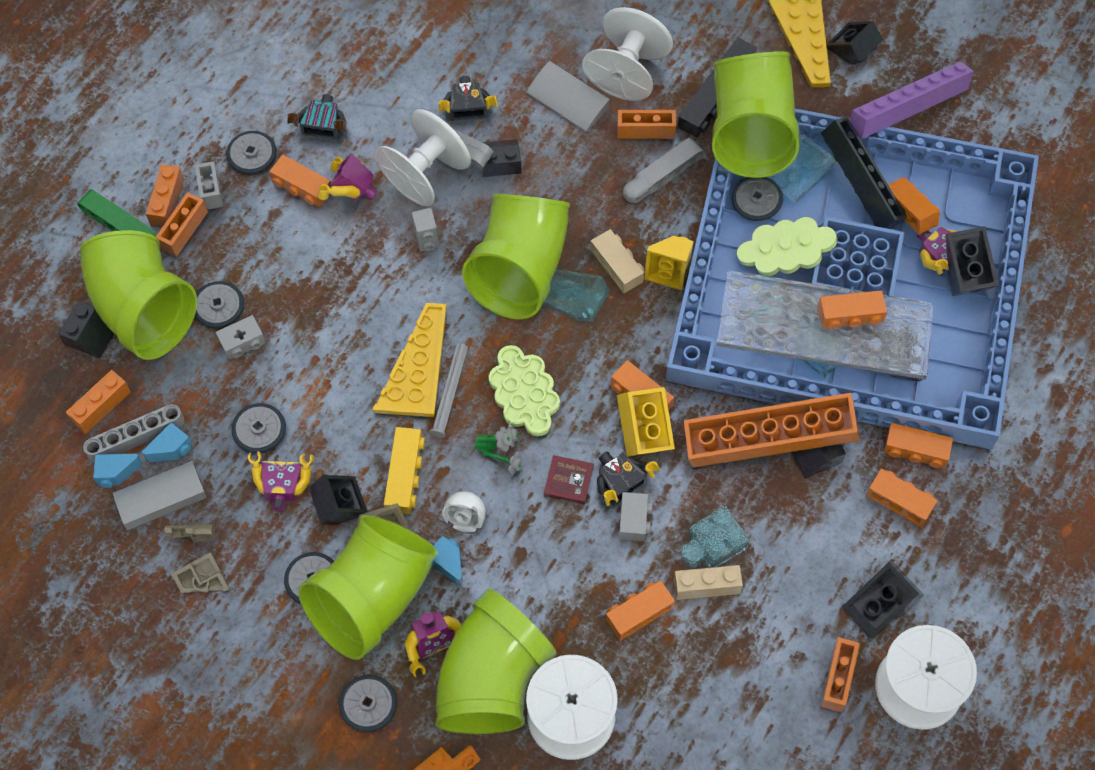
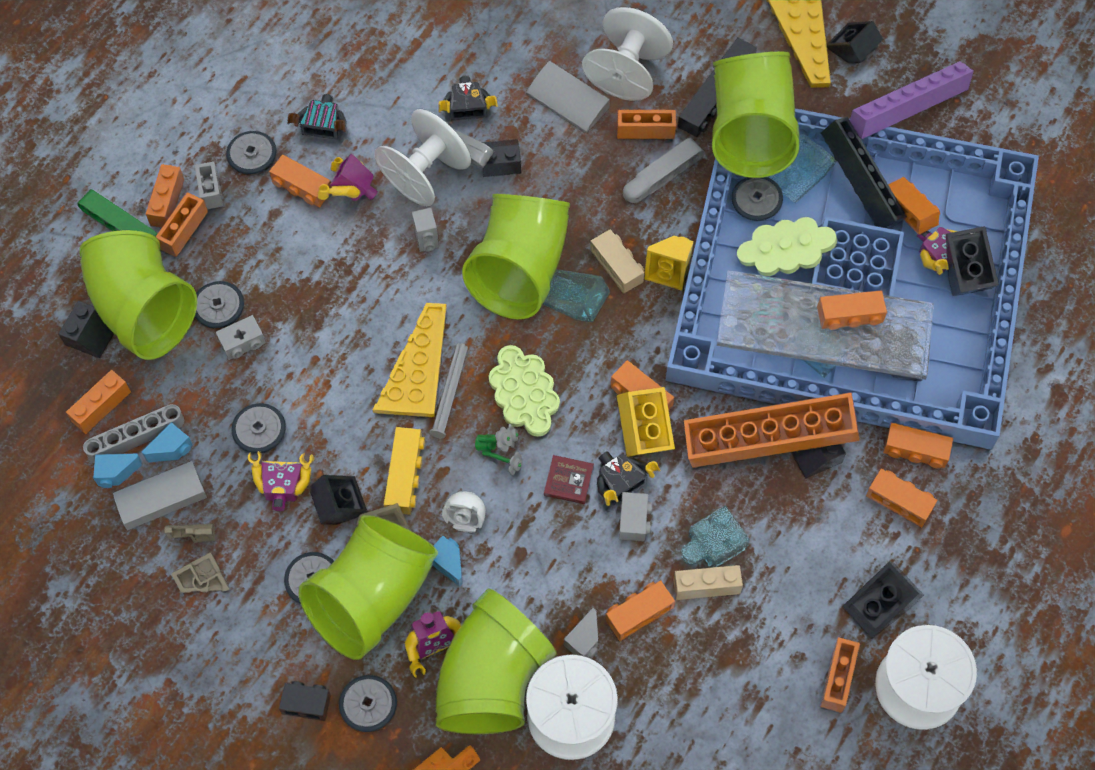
(305, 701): none -> black brick
(584, 637): none -> light grey slope

